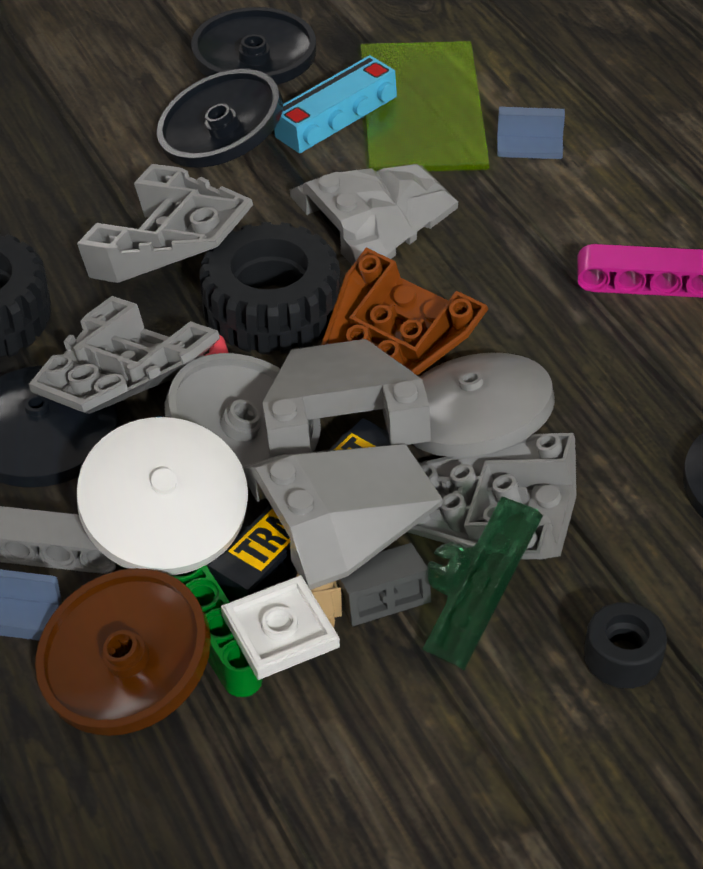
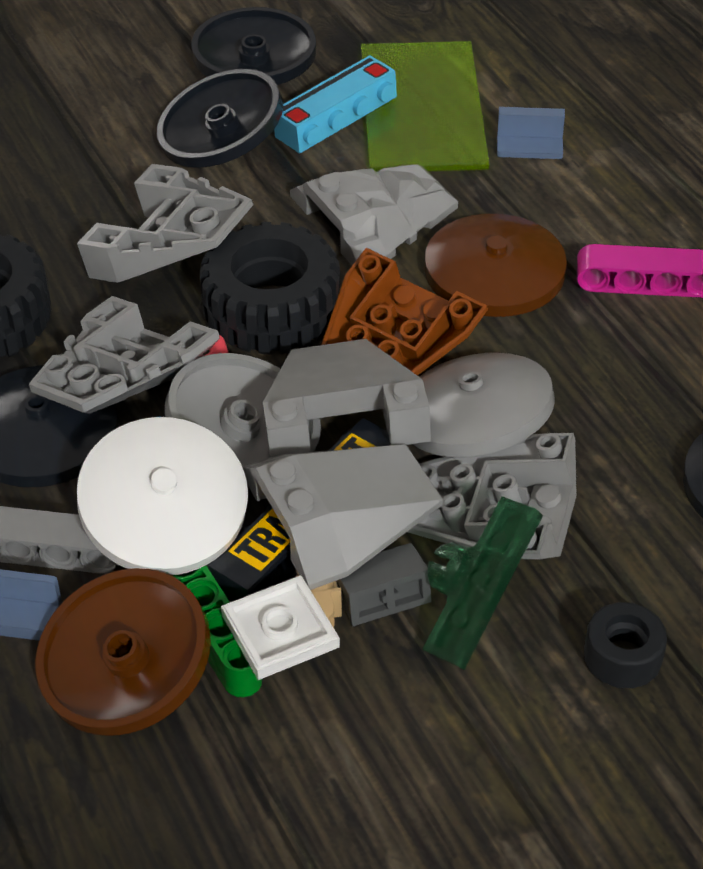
(496, 261): none -> reddish brown dish

